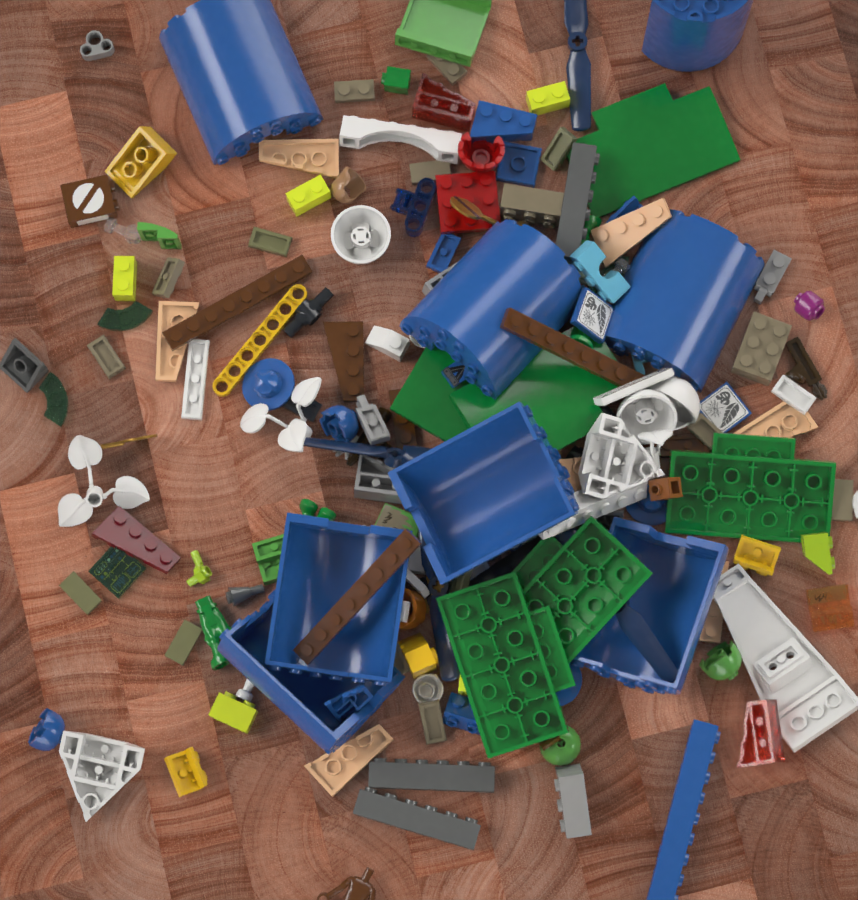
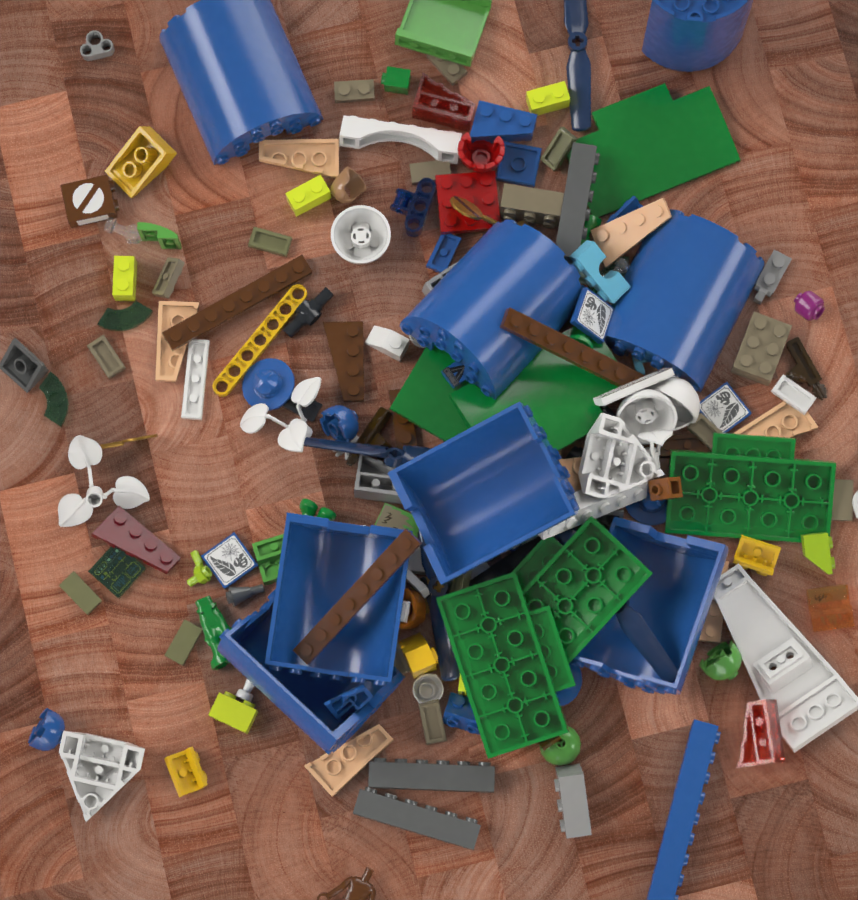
(229, 560): none -> tile
(371, 421): light grey hinge -> none

